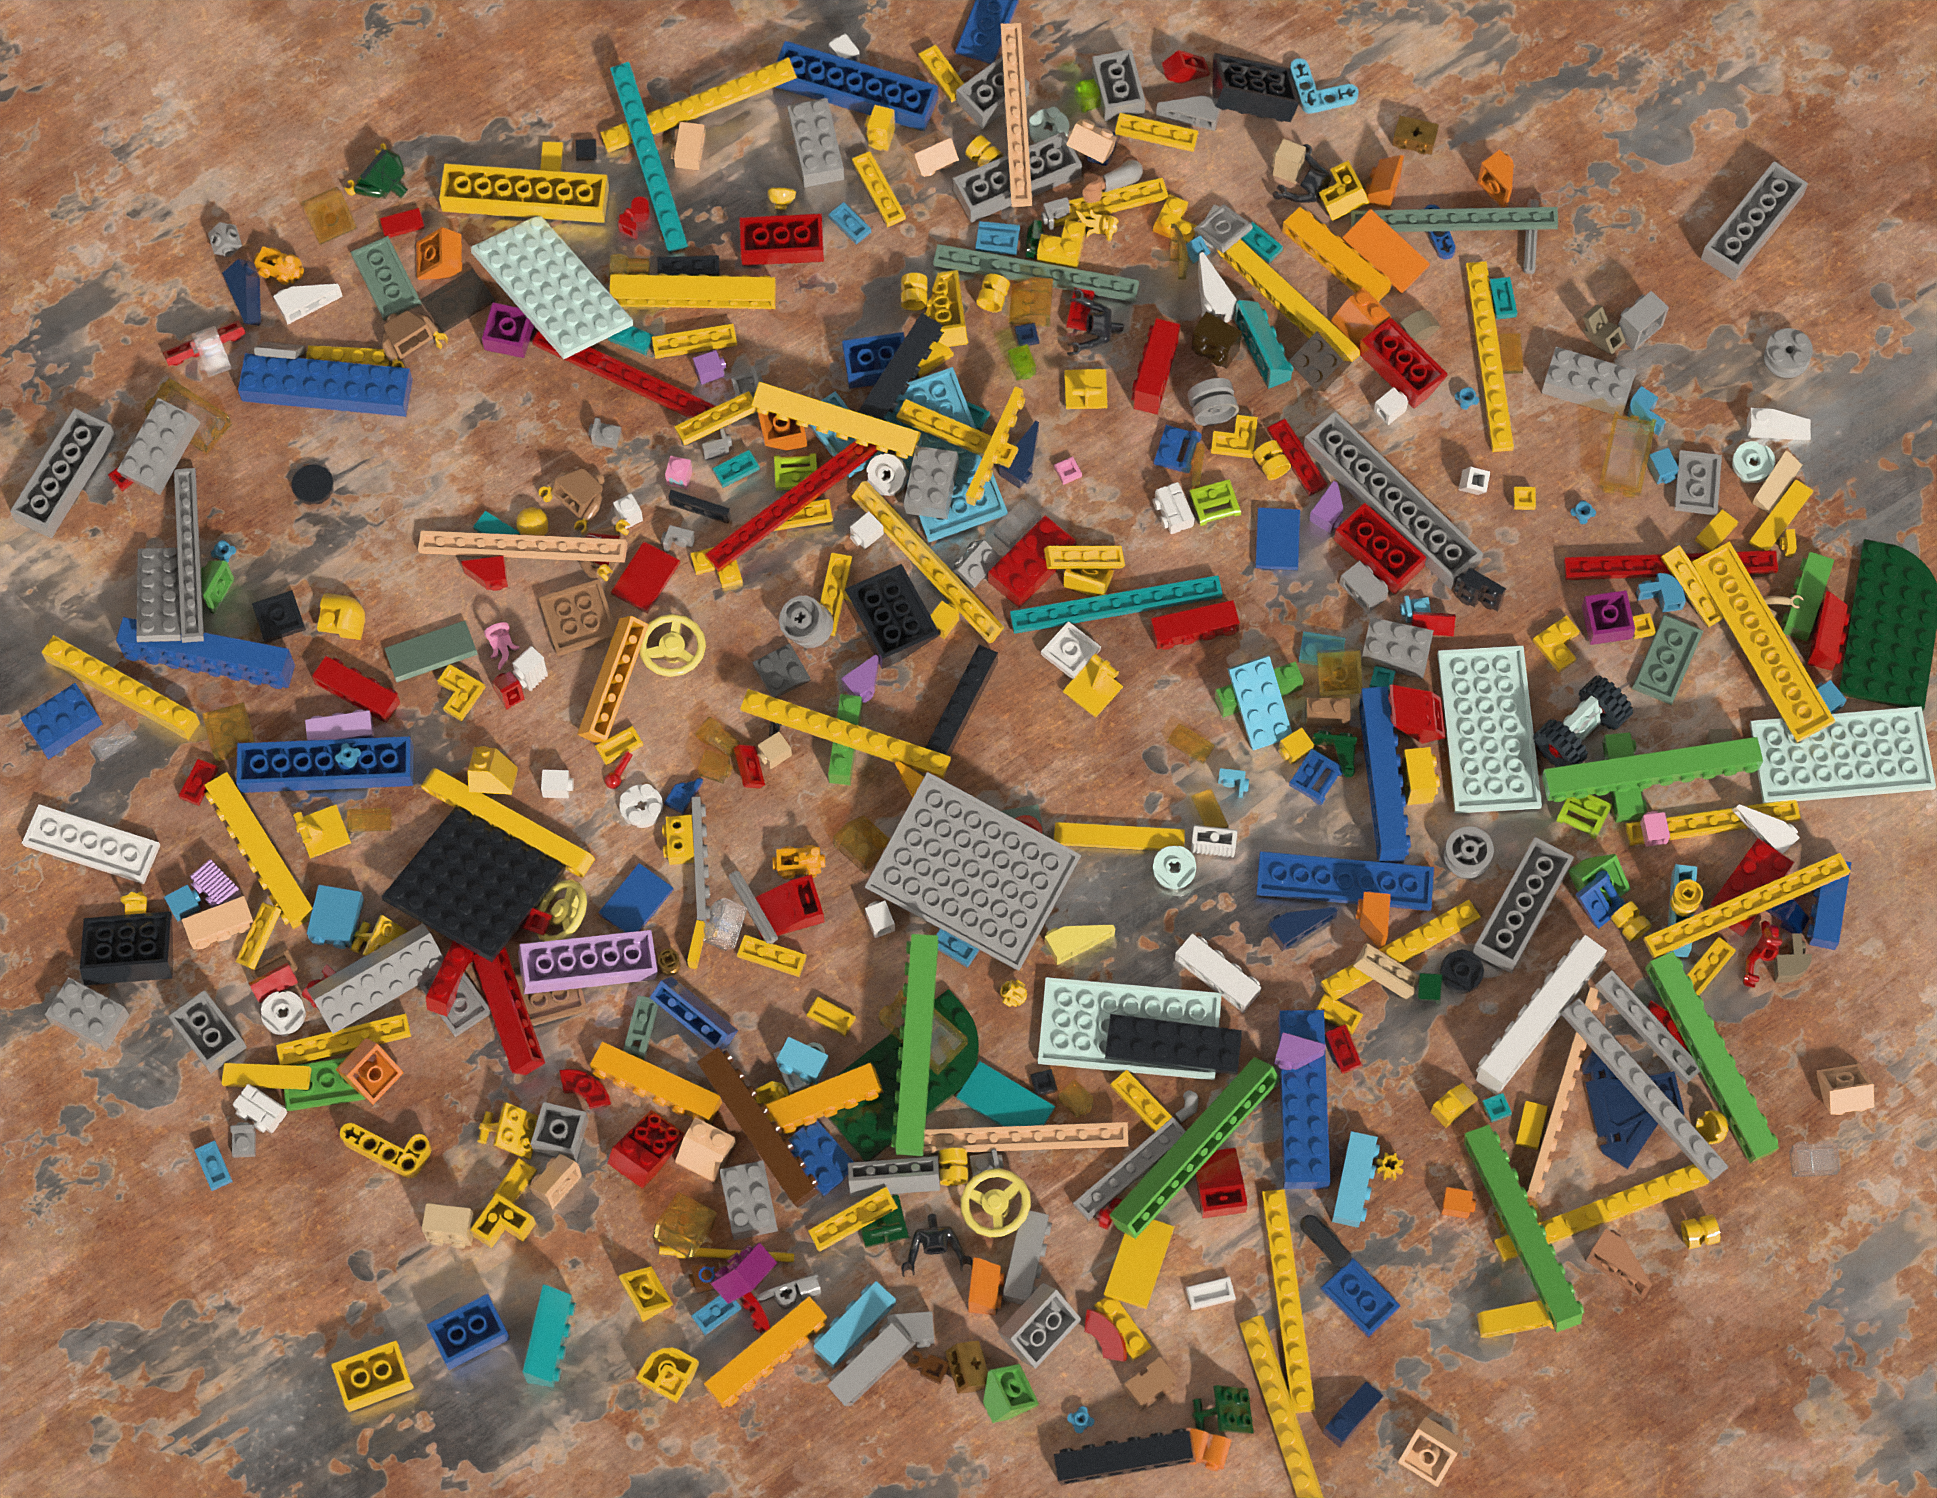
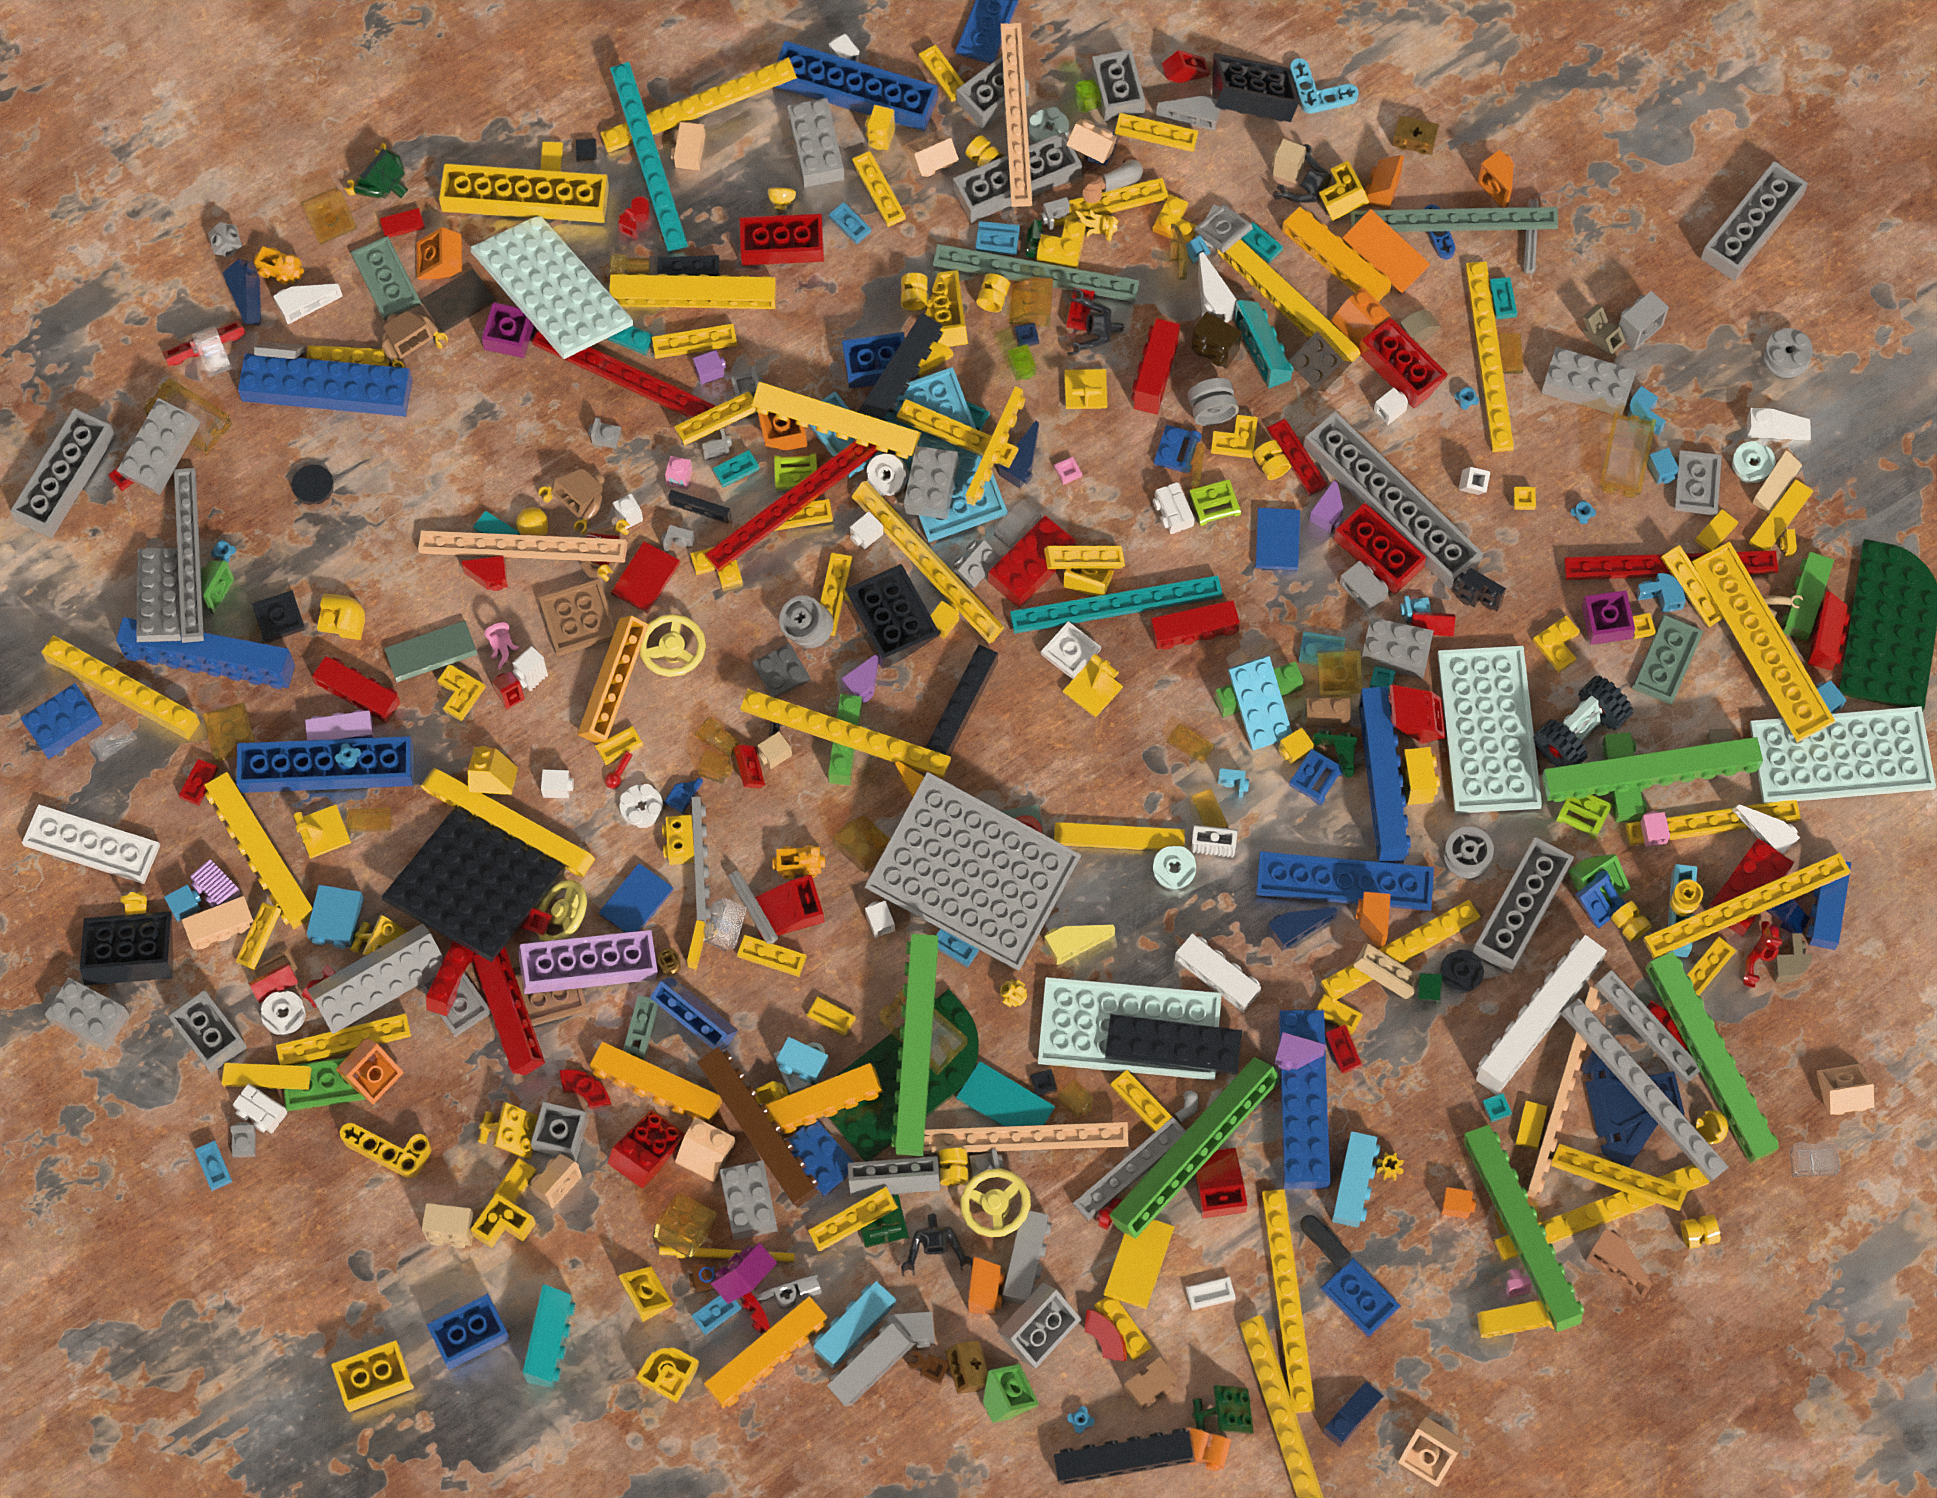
(1453, 1104): yellow slope -> none
(1517, 1284): none -> bright pink tile
(1619, 1177): none -> yellow plate

